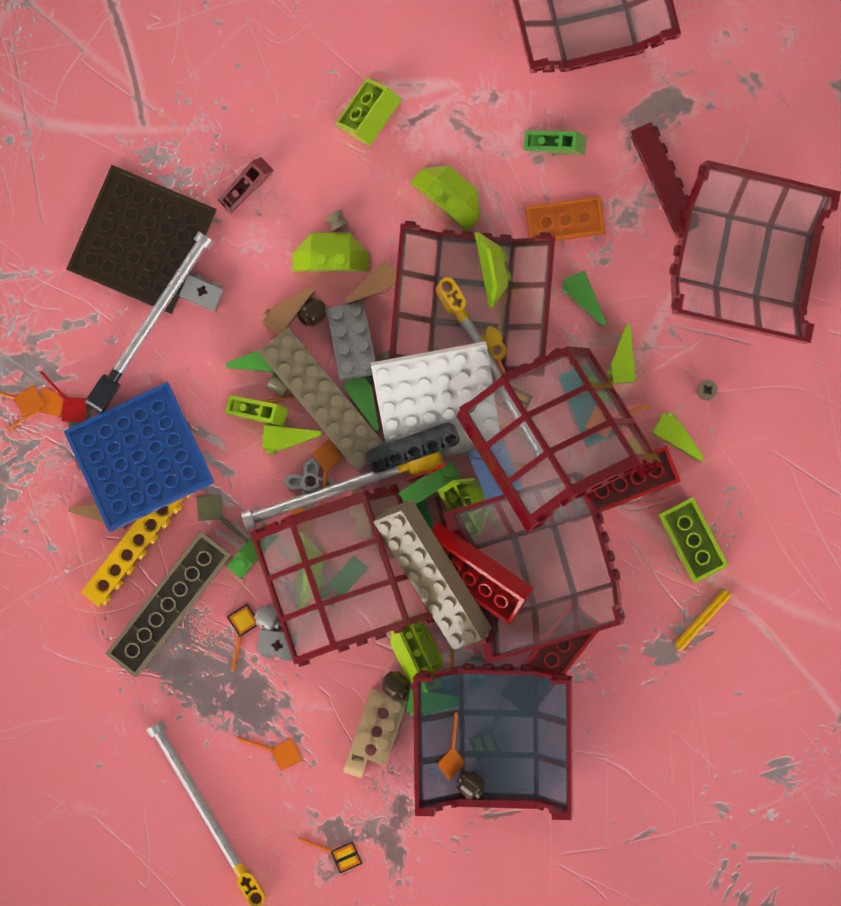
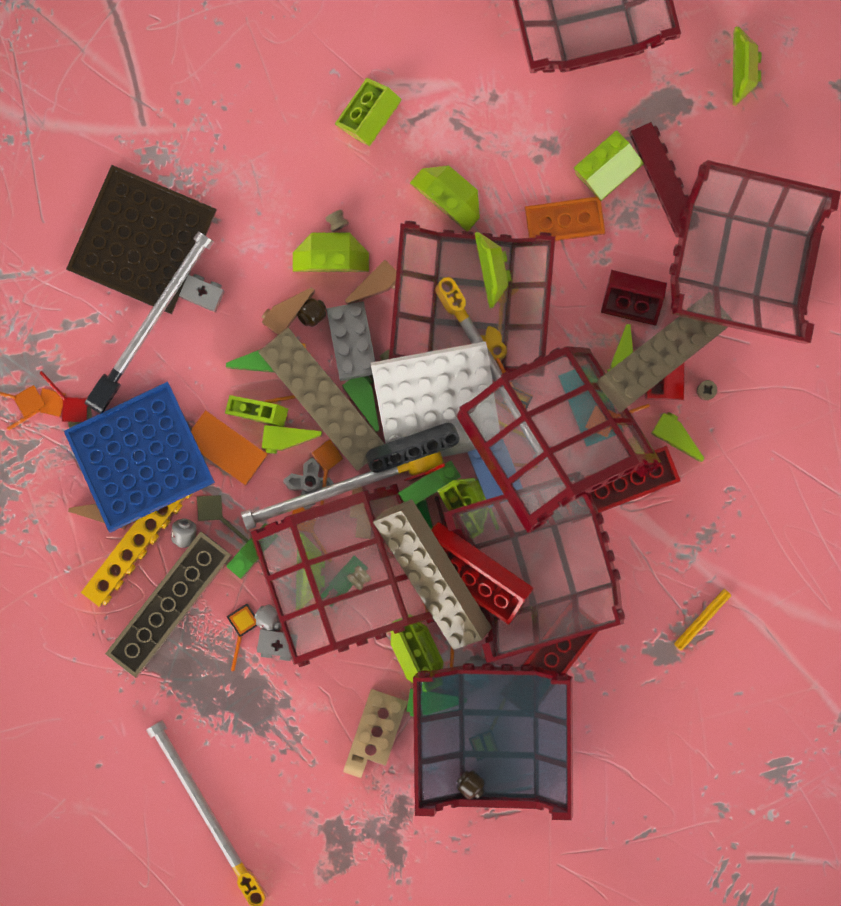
(183, 532): none -> light grey head
(227, 448): none -> orange tile
(245, 184): dark red slope -> none
(276, 385): dark tan beam -> none
(284, 753): orange piece -> none
(345, 857): piece -> none
(359, 577): none -> dark tan wheel
(395, 685): dark brown head -> none
(451, 760): orange piece -> none
(555, 142): bright green slope -> none
(582, 294): bright green slope -> none
(608, 165): none -> lime slope
(633, 297): none -> dark red slope
(656, 360): none -> dark tan brick
(670, 387): none -> red slope
(692, 540): lime brick -> none
(744, 65): none -> lime wedge

